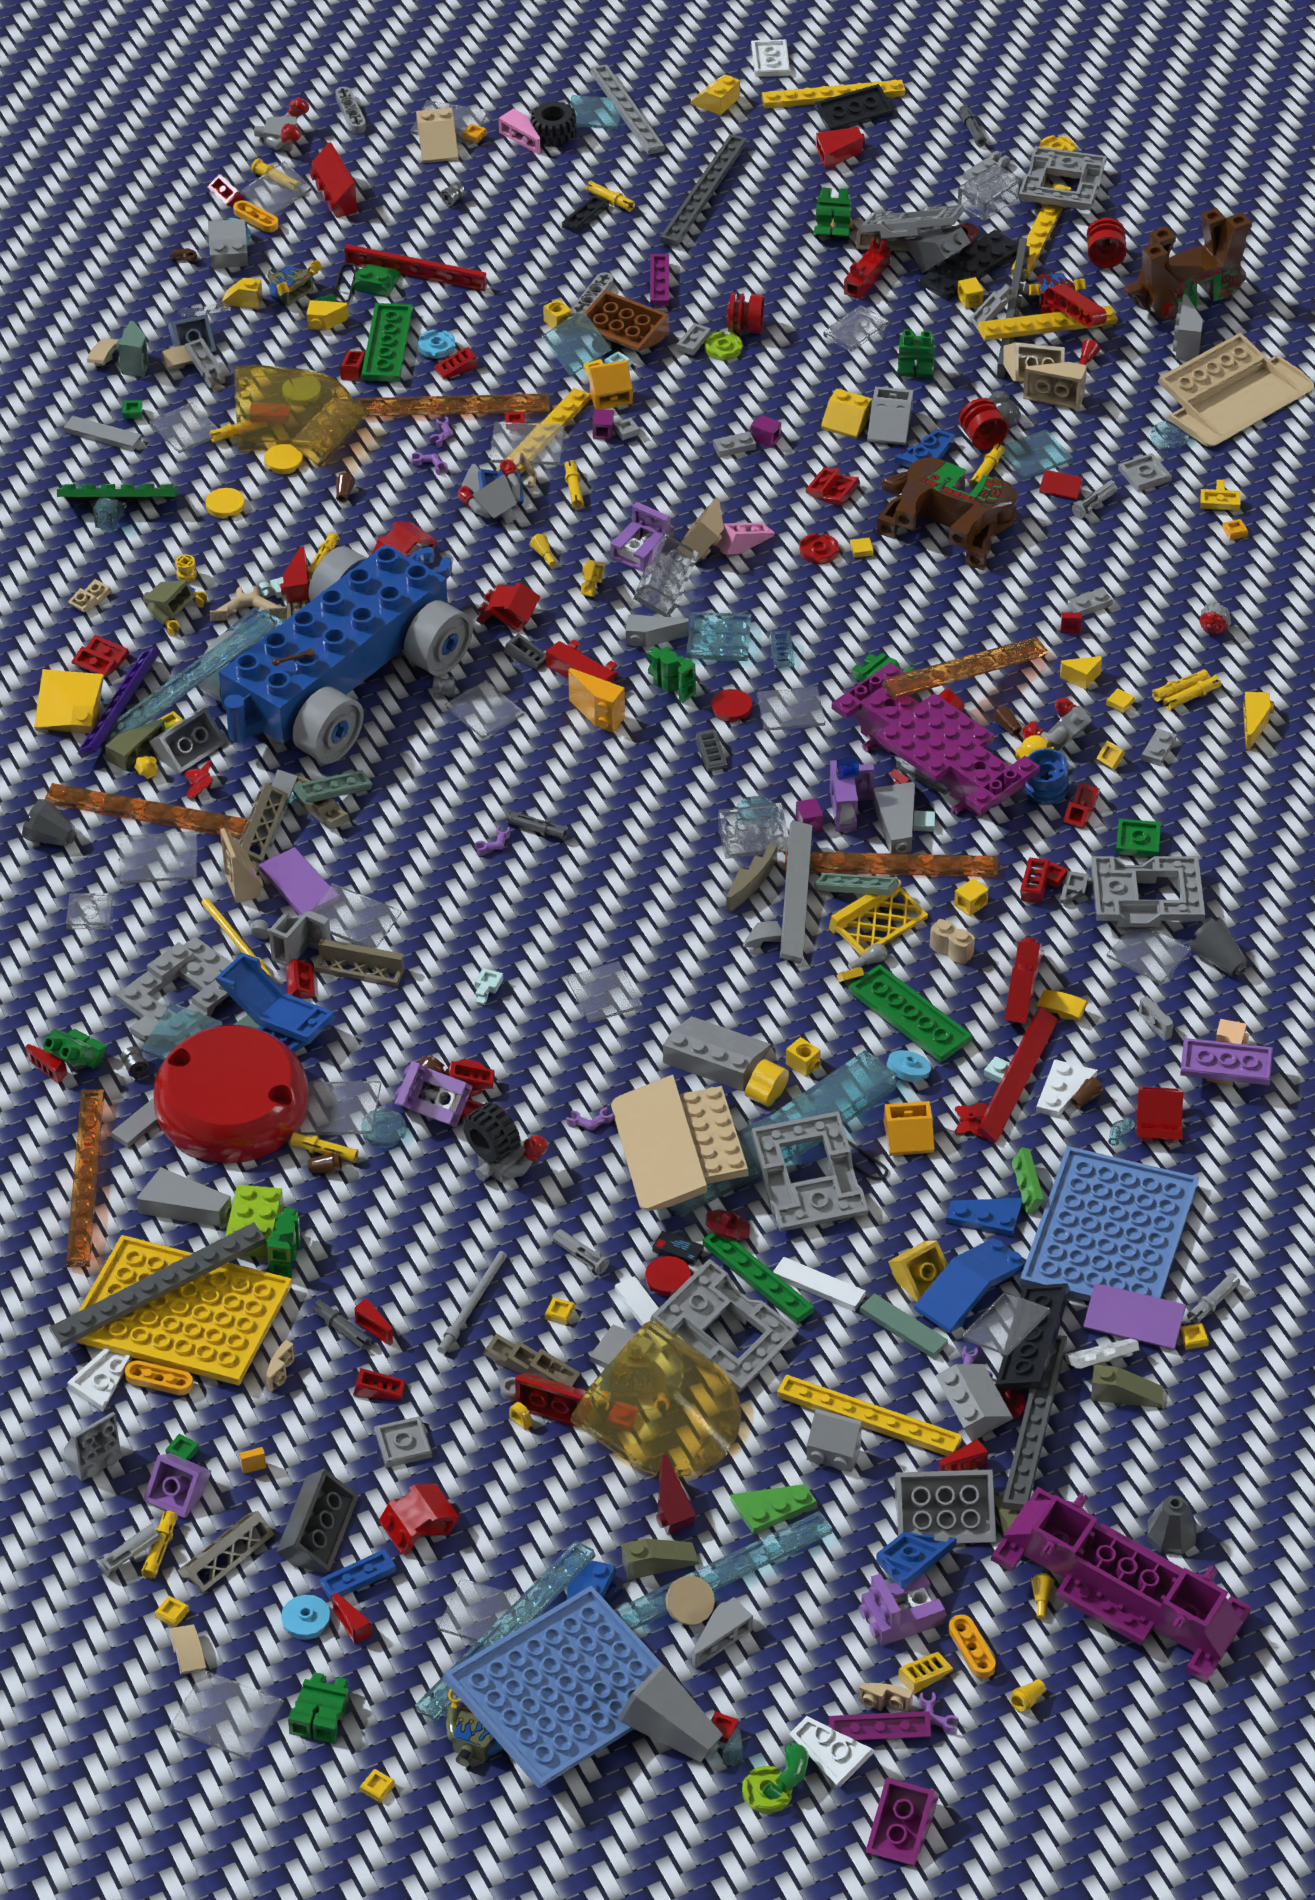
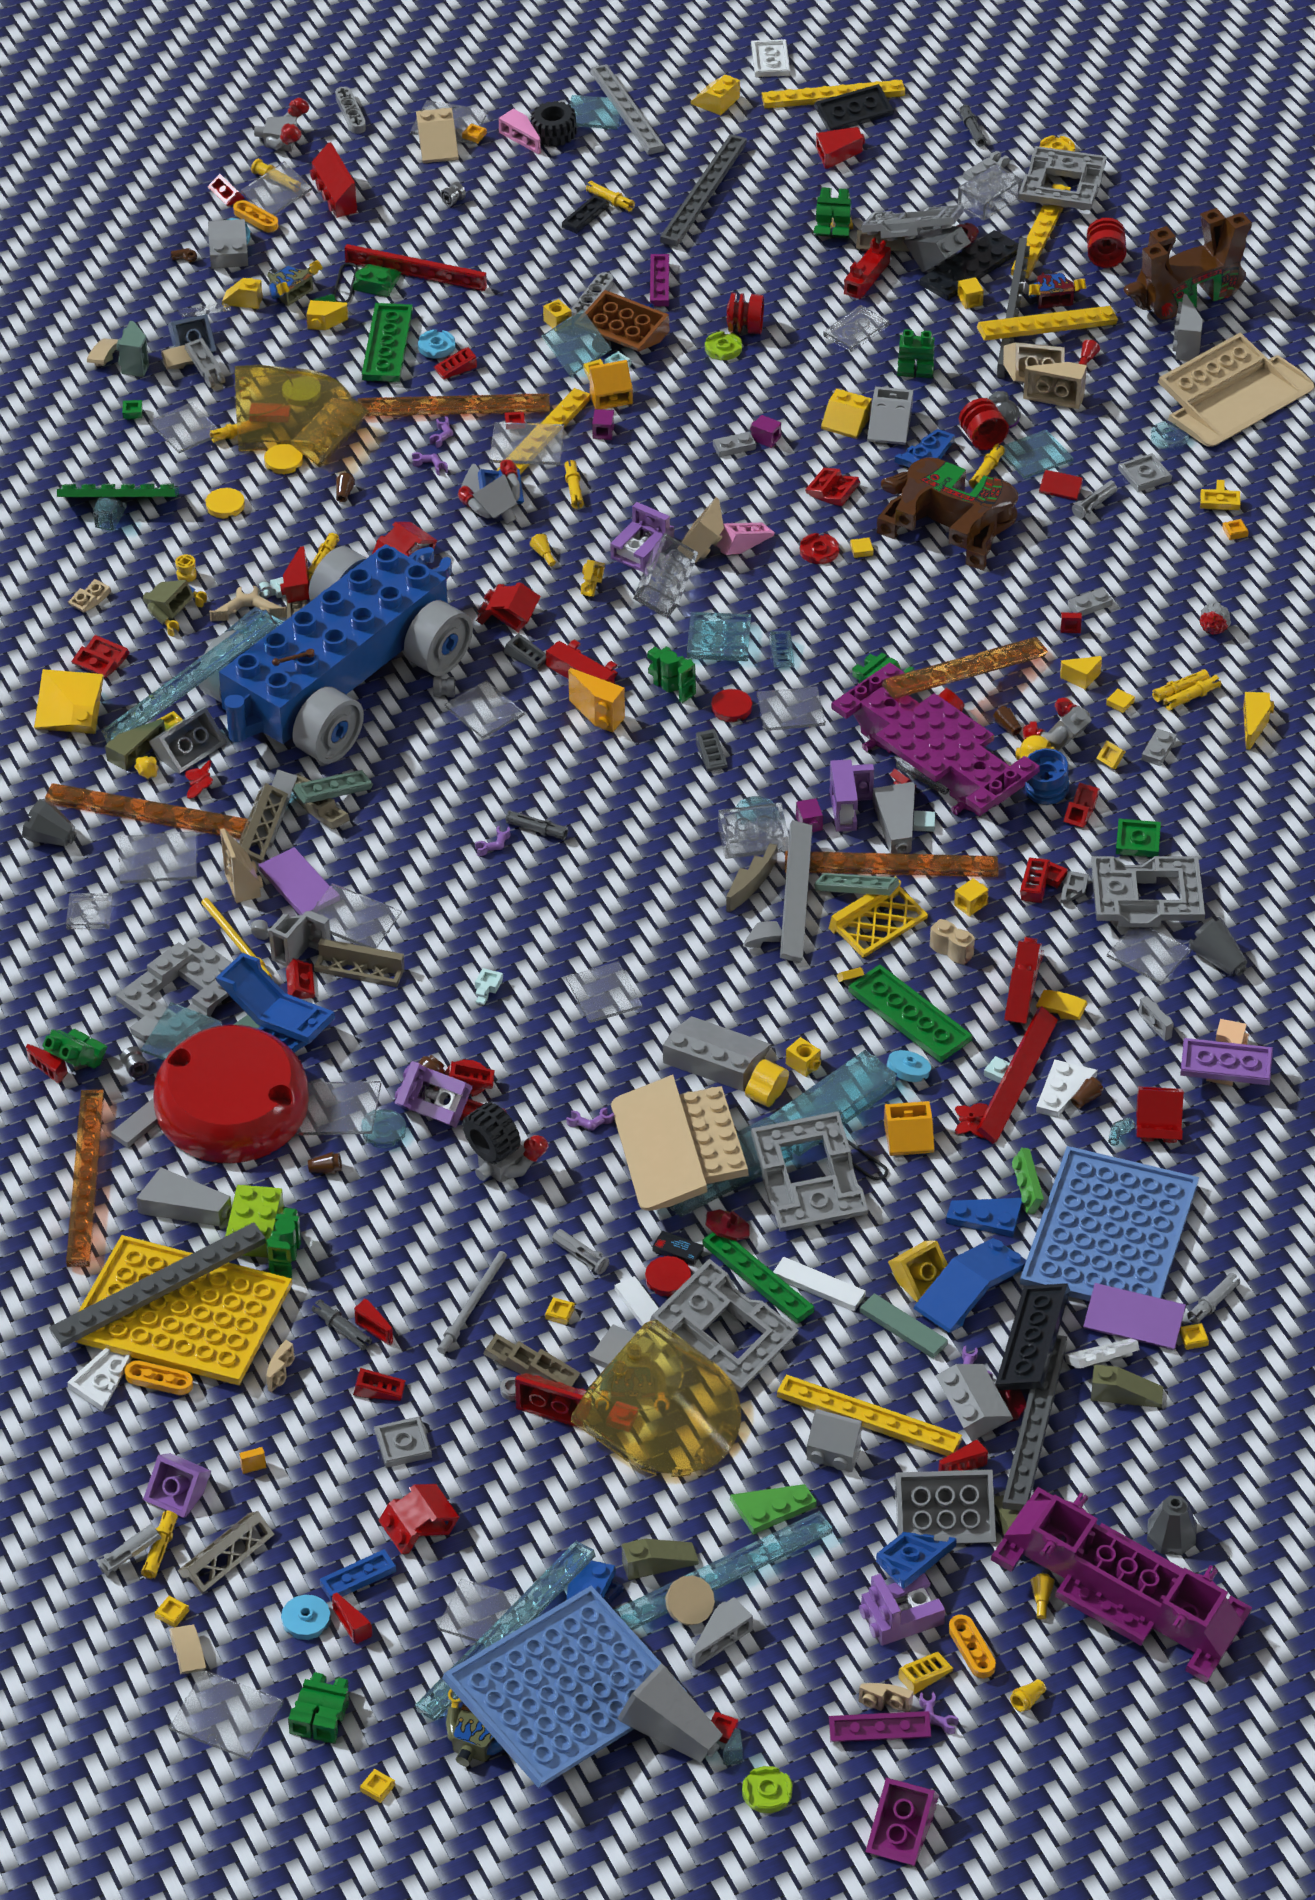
(93, 1448): light grey slope -> none
(102, 433): light grey tile -> none
(118, 702): dark purple tile -> none
(183, 1447): green plate -> none
(303, 1141): yellow pin -> none
(317, 1522): dark grey slope -> none
(352, 365): red slope -> none
(520, 458): tan piece -> none
(520, 1415): yellow tile -> none
(626, 428): light grey plate -> none
(652, 630): light grey slope -> none
(673, 1505): dark red slope -> none
(693, 339): light grey plate -> none
(796, 1764): green arm -> none
(832, 1751): white wing -> none
(847, 767): clear blue tile -> none
(875, 954): light grey piece -> none
(993, 305): light grey hinge -> none
(1005, 1323): clear piece -> none
(1066, 300): red beam -> none

